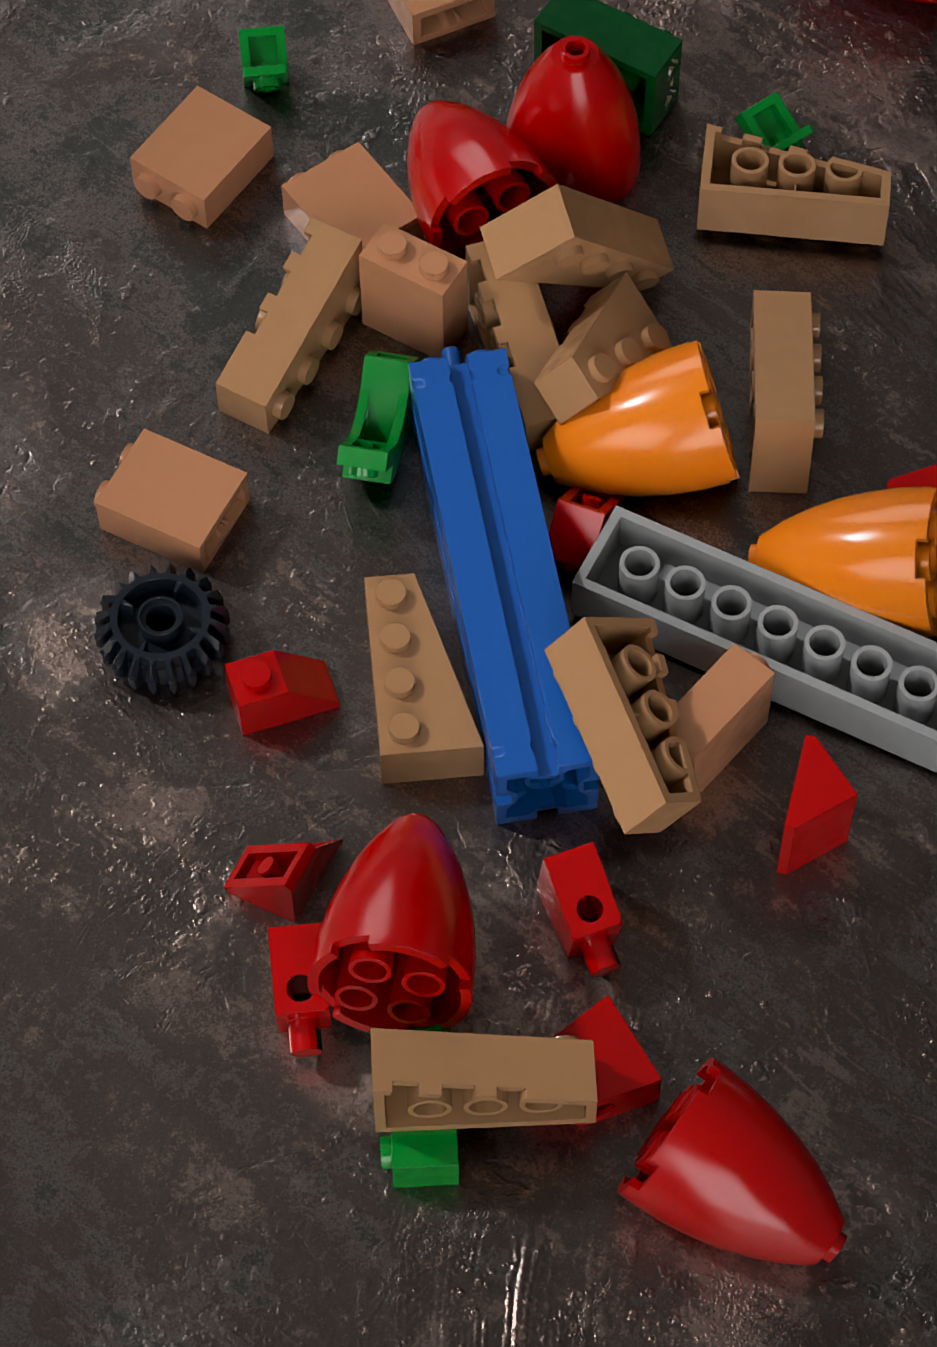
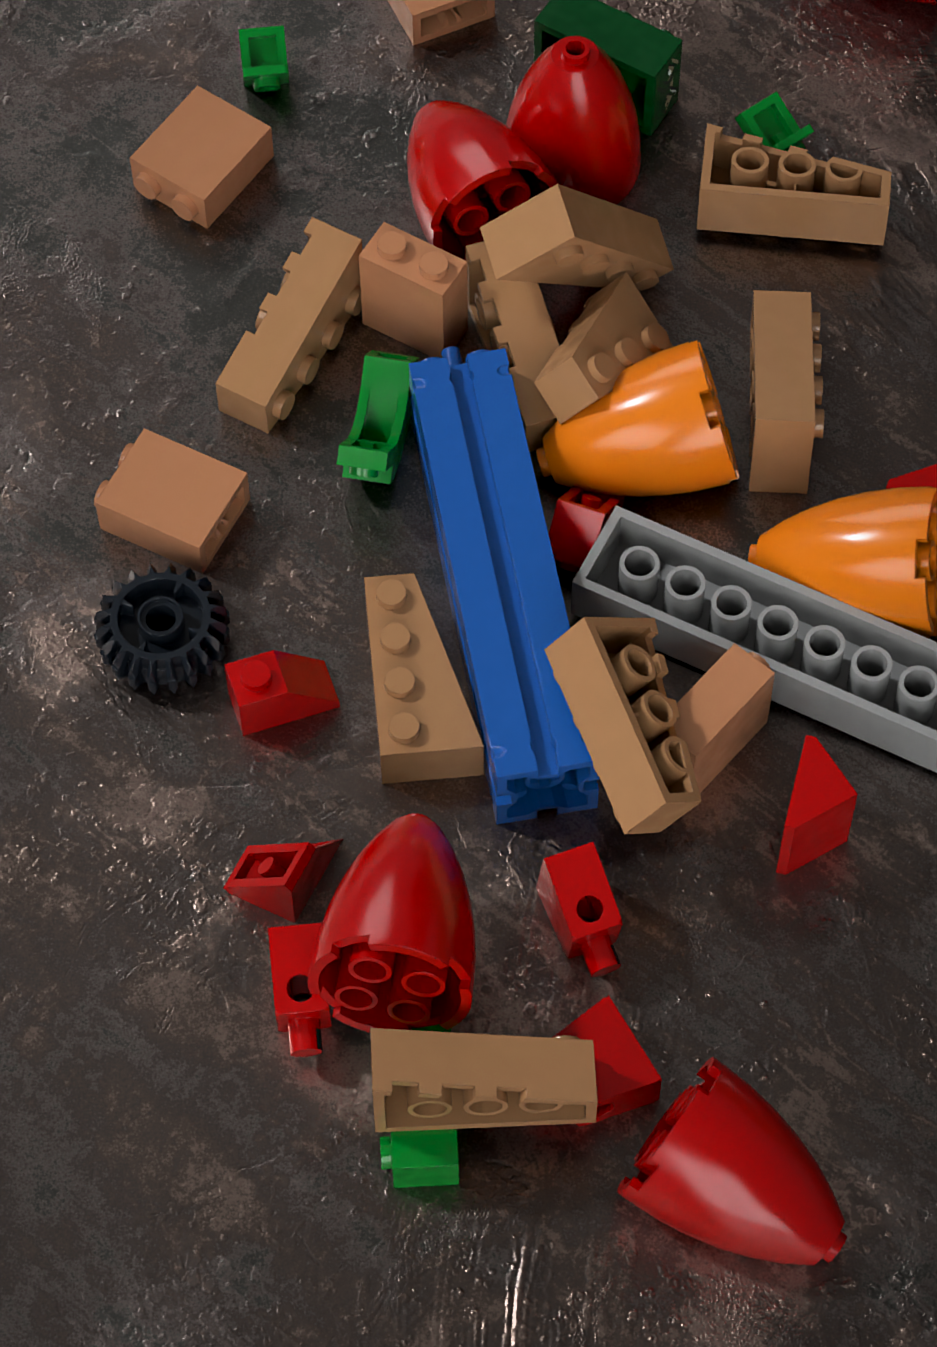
(349, 194): nougat brick -> none

